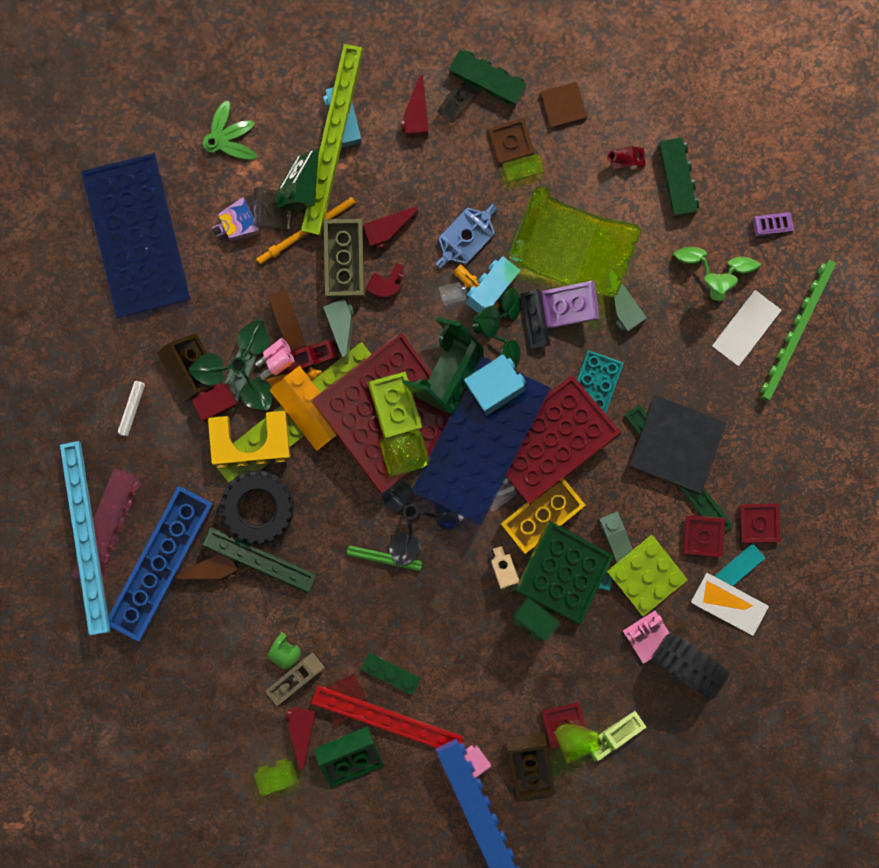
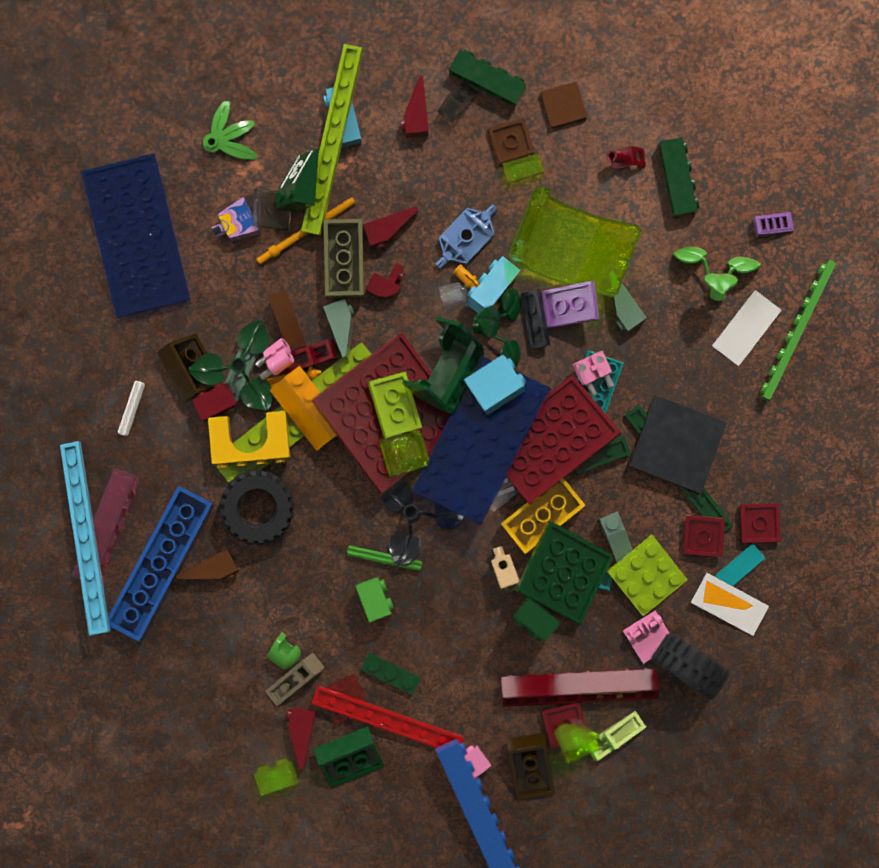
(258, 560): dark green plate -> none
(374, 599): none -> bright green brick
(580, 687): none -> dark red brick
(593, 368): none -> bright pink piece
(615, 450): none -> dark green plate

